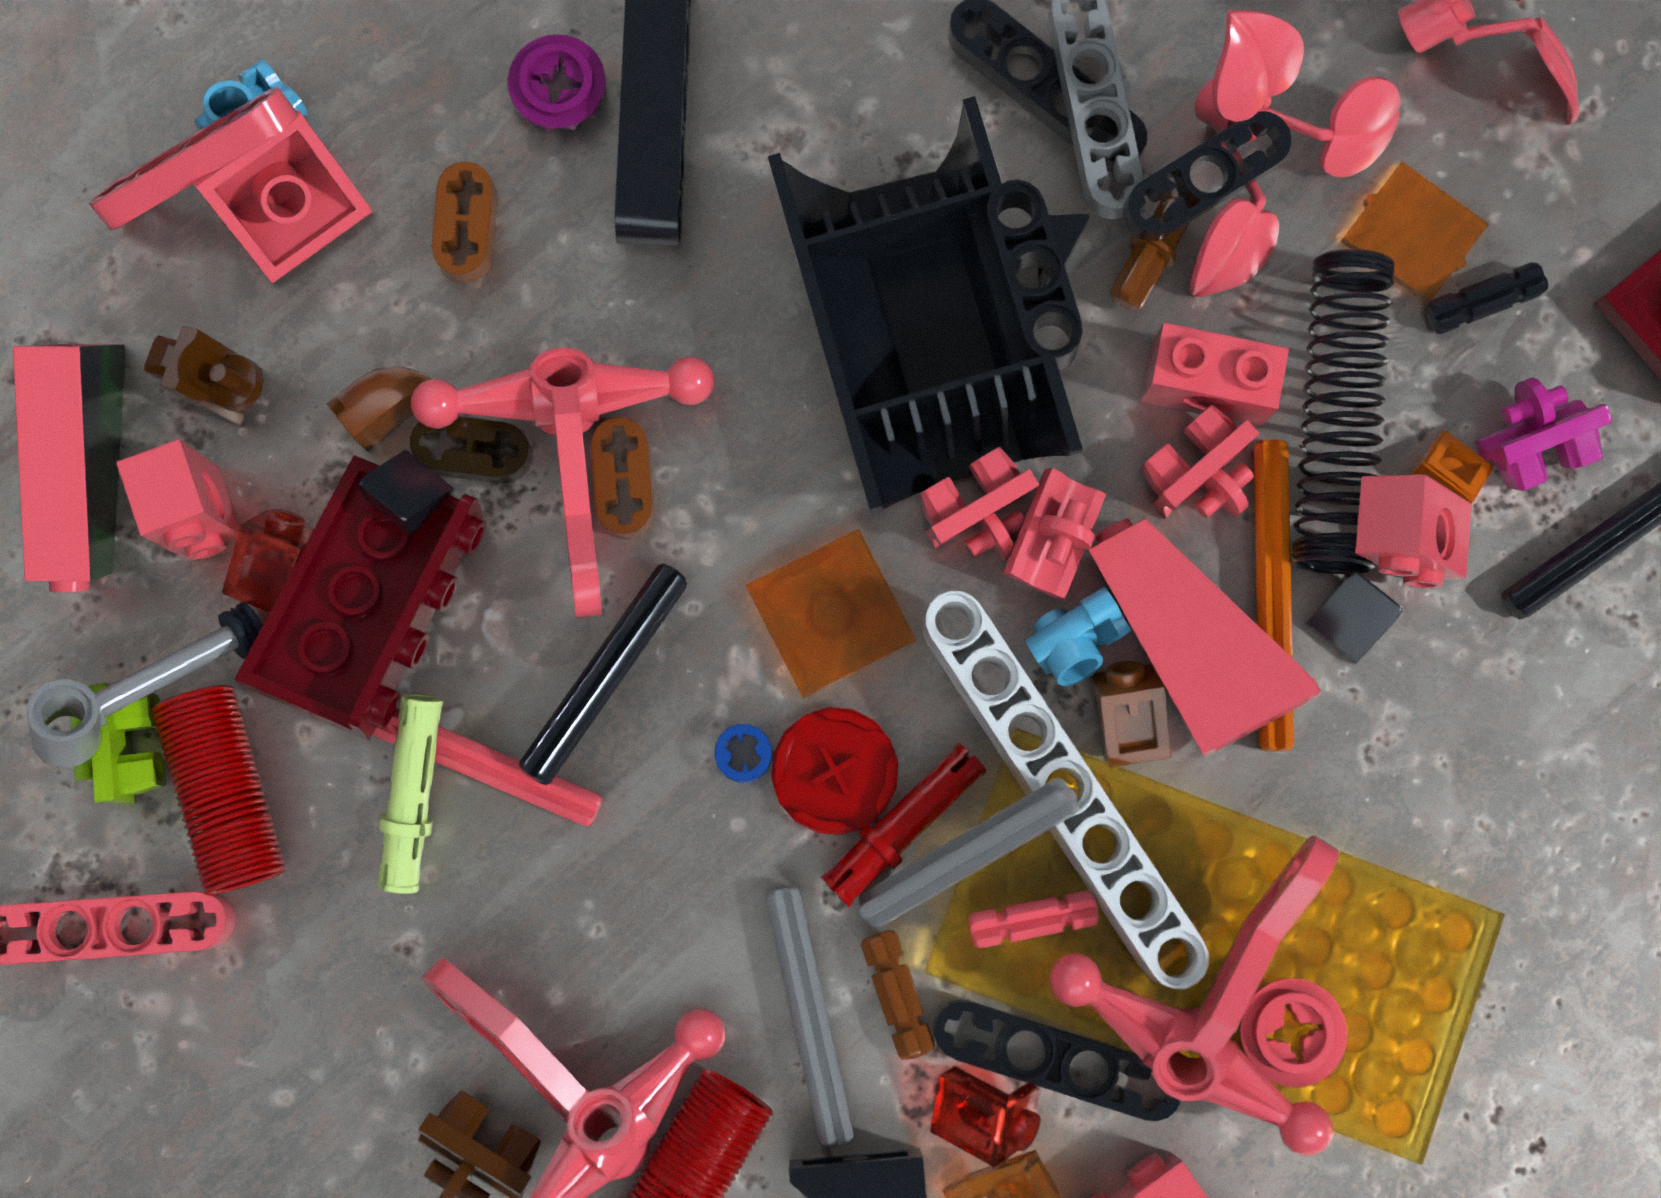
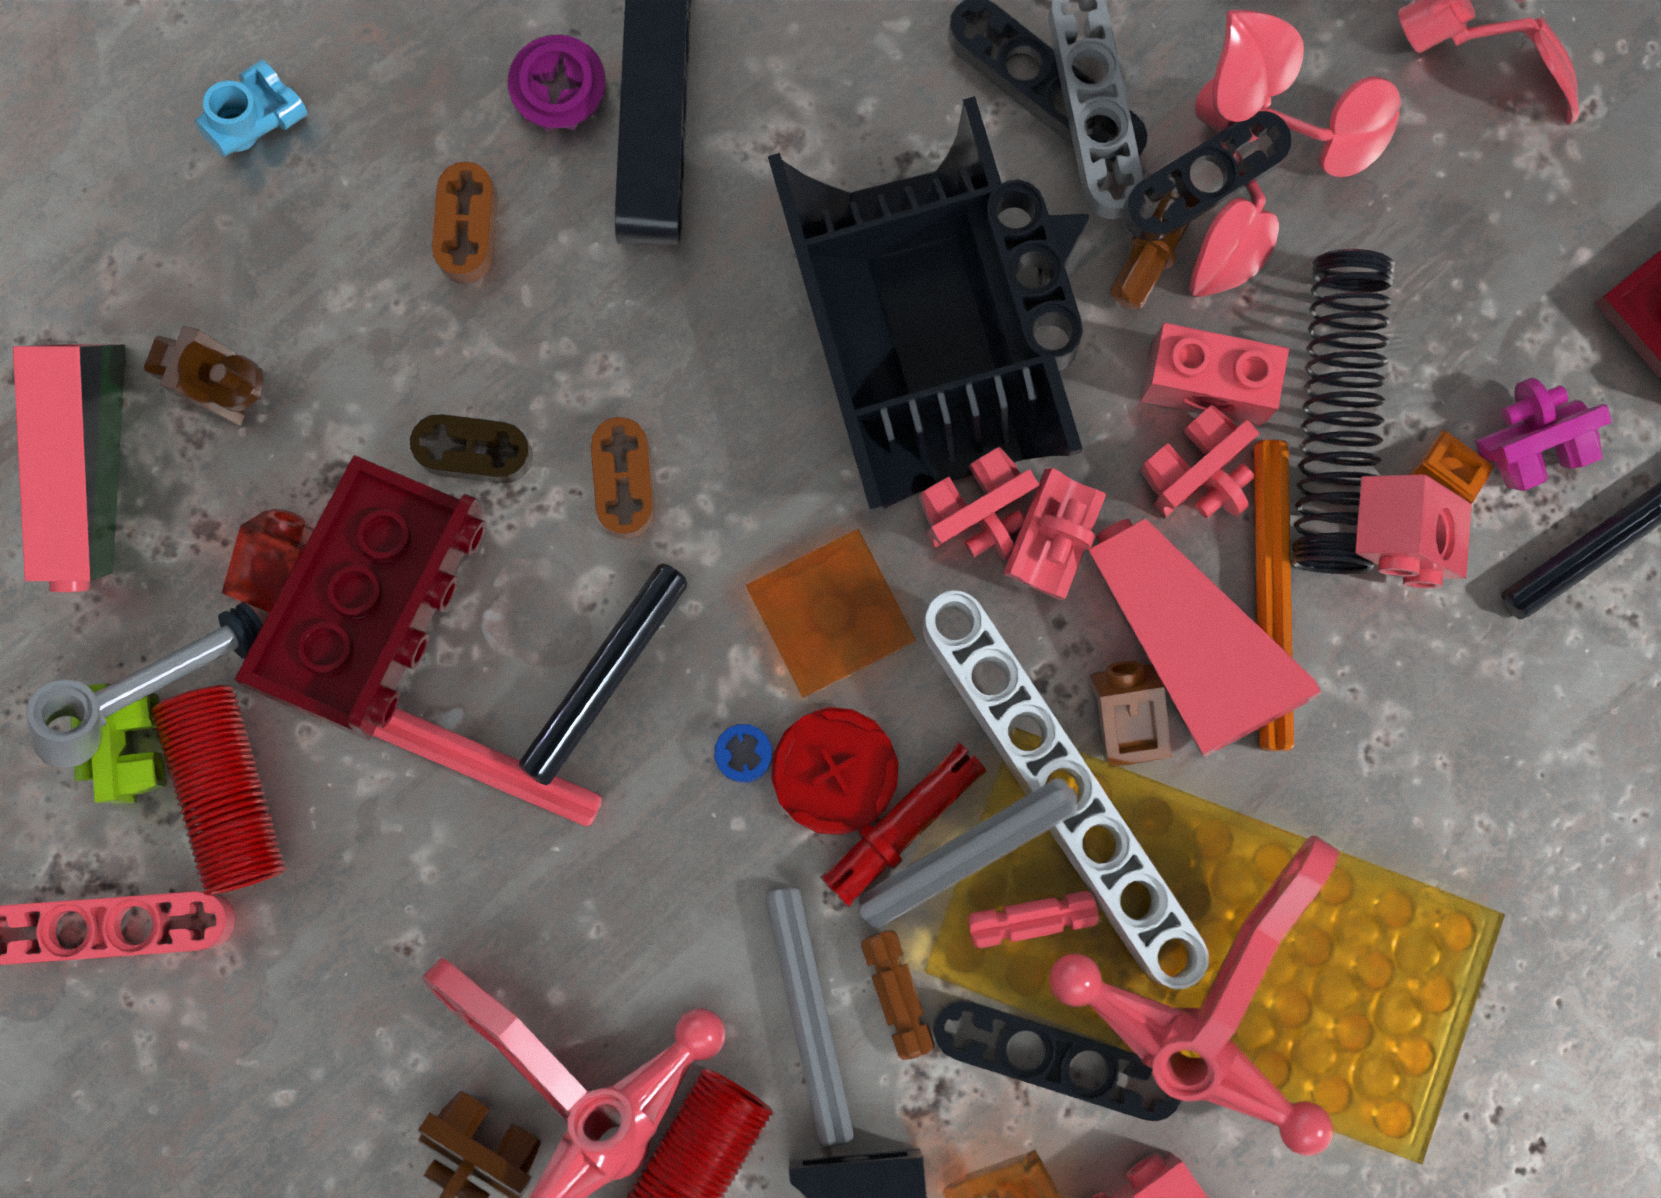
(179, 500): coral brick -> none
(194, 157): coral beam -> none
(284, 199): coral slope -> none
(377, 403): dark orange brick -> none
(405, 491): black slope -> none
(407, 808): yellowish green pin -> none
(565, 398): coral piece -> none
(984, 1117): clear red bracket -> none
(1069, 640): medium azure plate -> none
(1318, 1050): coral gear -> none
(1354, 616): black slope -> none
(1418, 229): clear orange piece -> none
(1486, 297): black axle -> none

